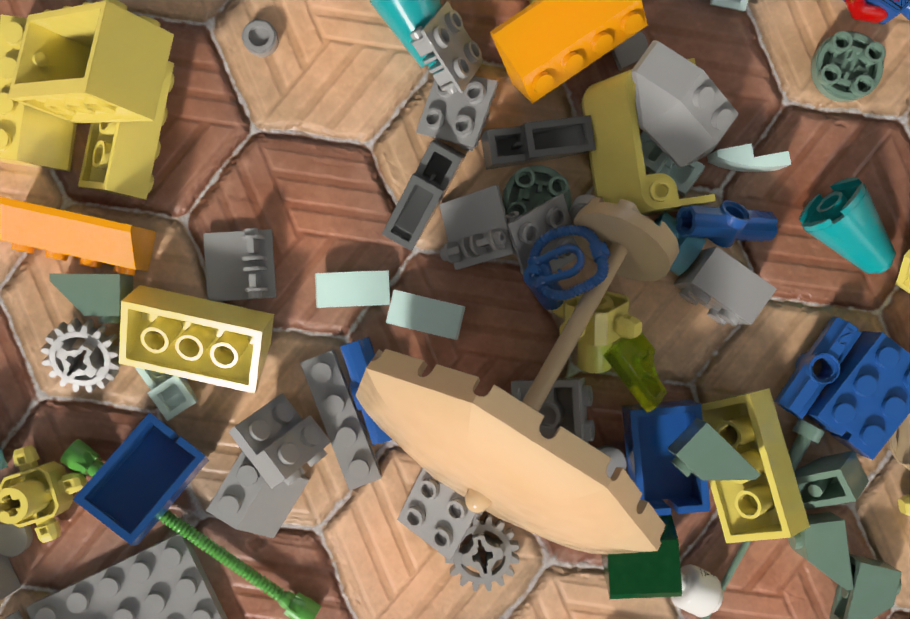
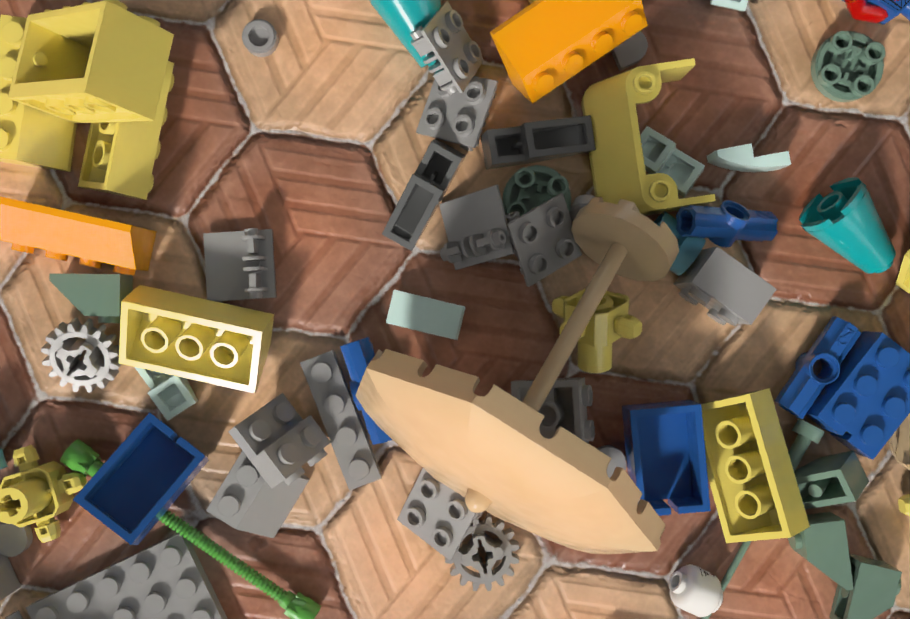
(352, 289): light aqua slope -> none
(539, 273): blue piece -> none
(635, 366): clear neon green tile -> none
(646, 572): dark green slope -> none
(679, 105): light grey wedge -> none
(709, 455): sand green slope -> none

